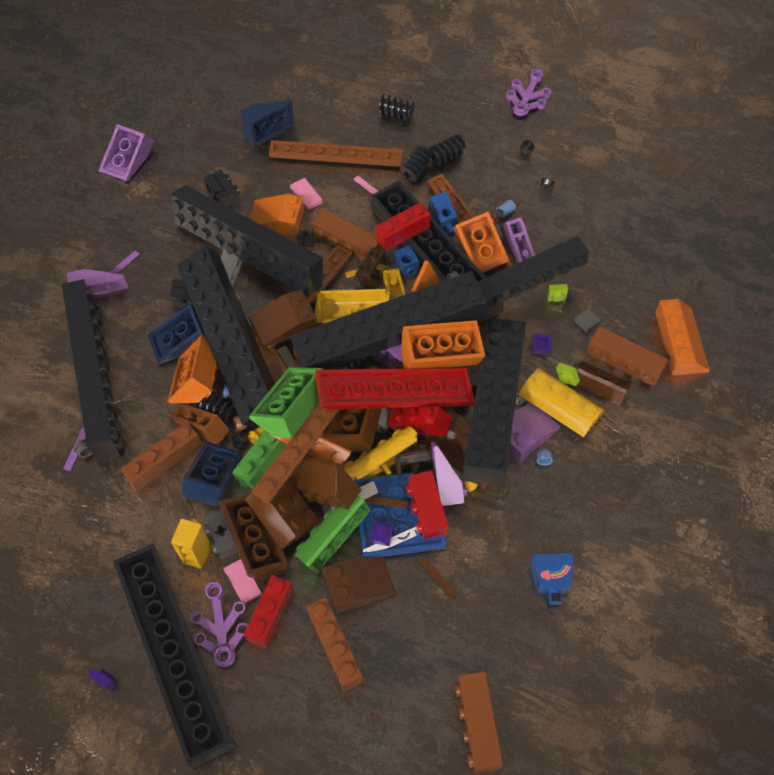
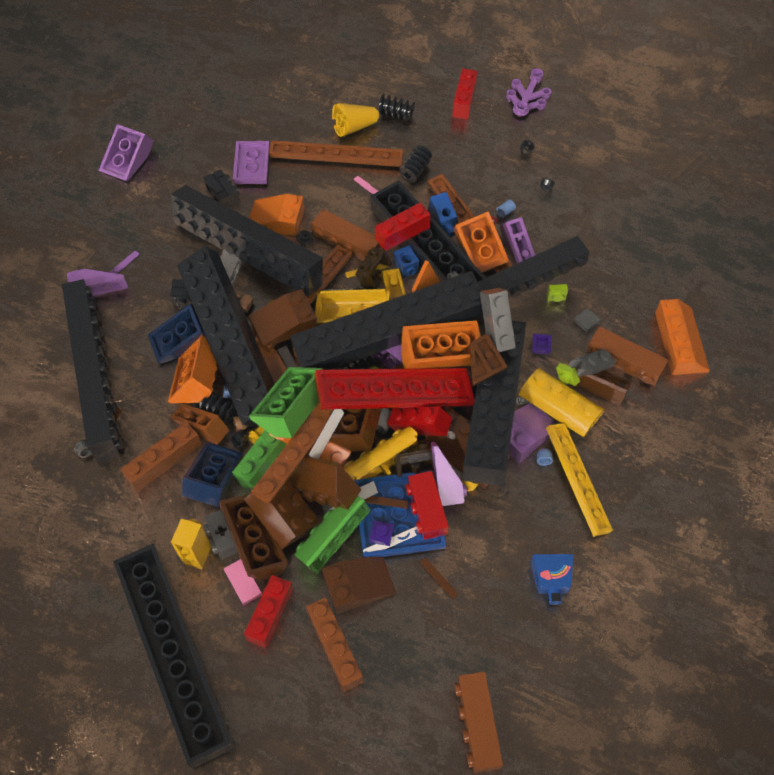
(72, 457): medium lavender sticker -> none
(103, 678): dark purple plate -> none
(220, 627): medium lavender plant -> none
(246, 302): none -> medium nougat hinge
(251, 162): none -> medium lavender plate
(266, 120): dark blue slope -> none
(310, 196): bright pink tile -> none
(326, 433): none -> white sticker
(353, 117): none -> yellow cone
(445, 150): black piece -> none
(465, 93): none -> red brick
(485, 359): none -> reddish brown wing
(498, 318): none -> dark grey brick
(579, 479): none -> yellow tile
(593, 362): none -> dark grey hinge

